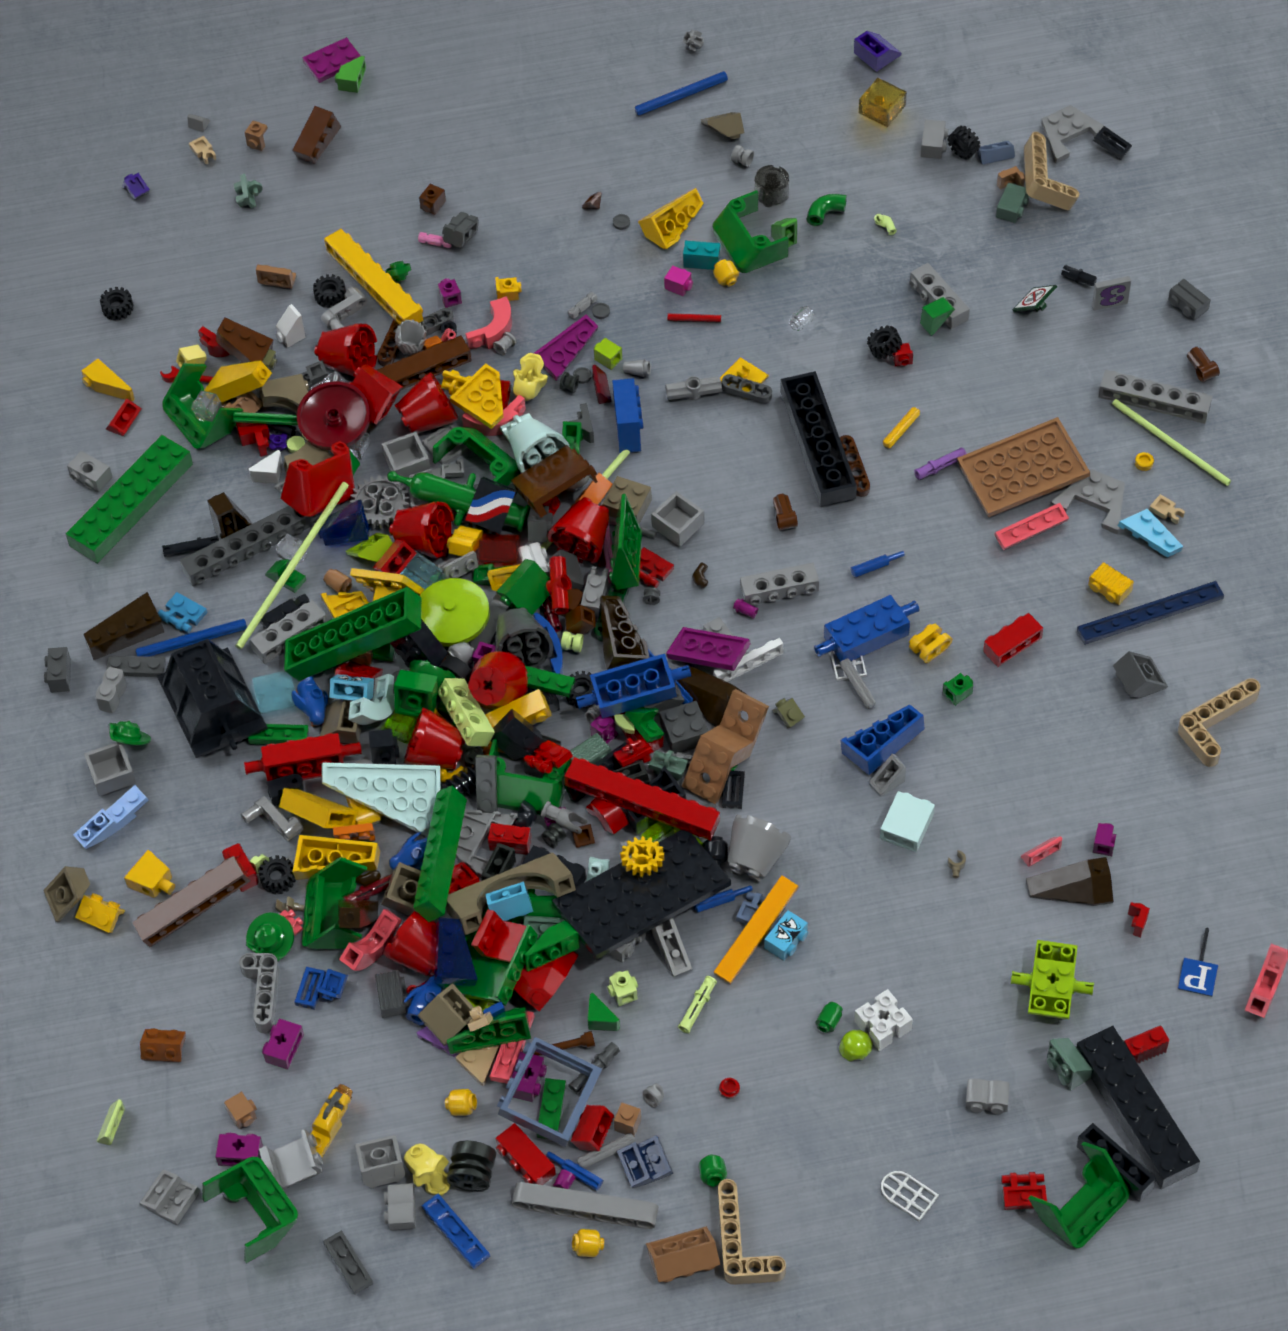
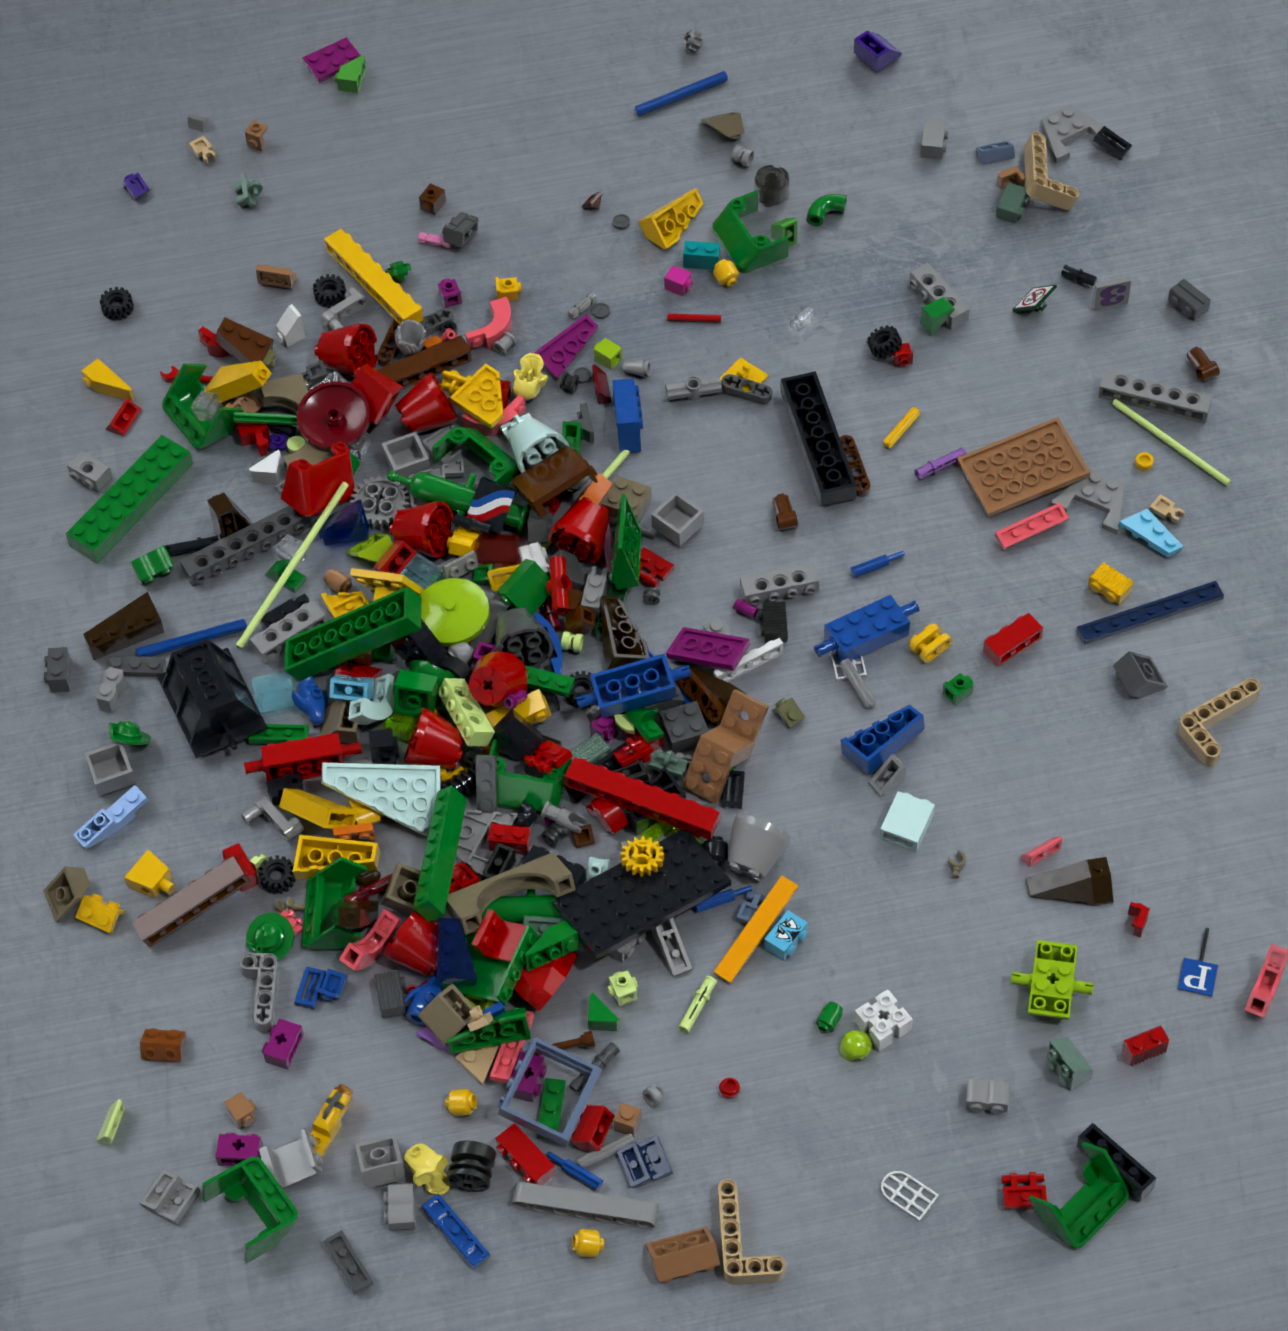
(151, 564): none -> green brick
(186, 609): dark azure plate -> none
(191, 355): light yellow brick -> none
(316, 135): reddish brown wedge -> none
(410, 853): blue animal -> none
(471, 524): none -> black axle
(510, 901): medium azure brick -> none
(514, 699): none -> magenta pin
(564, 1179): magenta hose -> none
(698, 575): dark brown arm -> none
(702, 690): none -> reddish brown beam
(712, 1170): green head -> none
(774, 621): none -> pearl dark grey brick
(882, 102): clear yellow piece -> none
(886, 222): yellowish green arm -> none
(964, 142): black tyre -> none
(1104, 839): magenta brick -> none
(1138, 1108): black brick -> none

